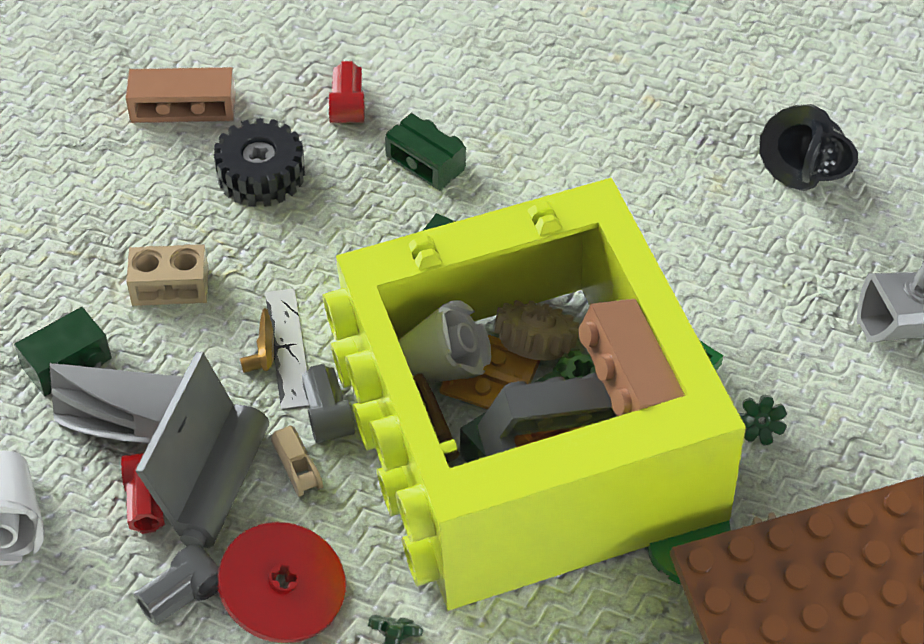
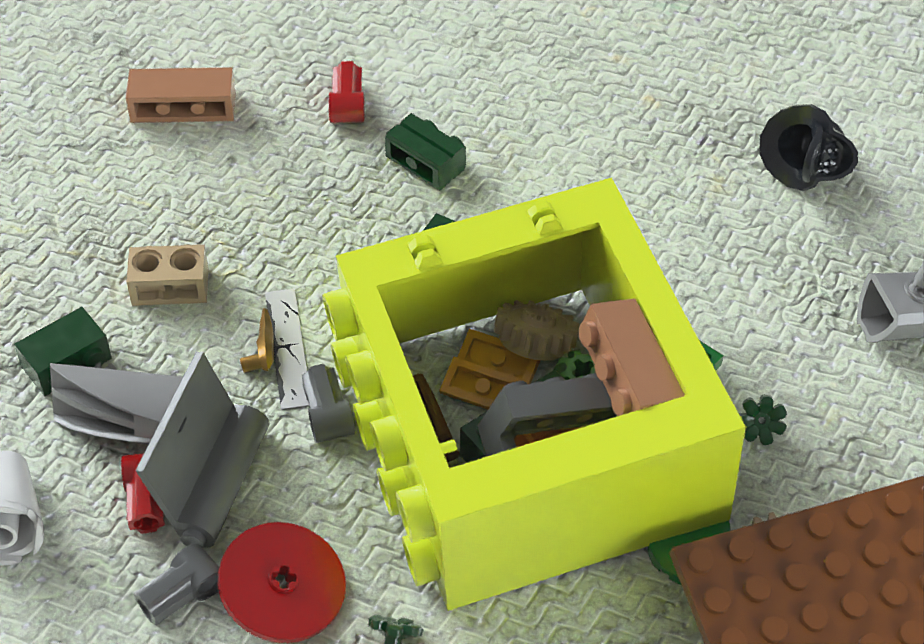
(257, 179): black bush -> none
(295, 460): tan bar -> none
(447, 345): white cone -> none

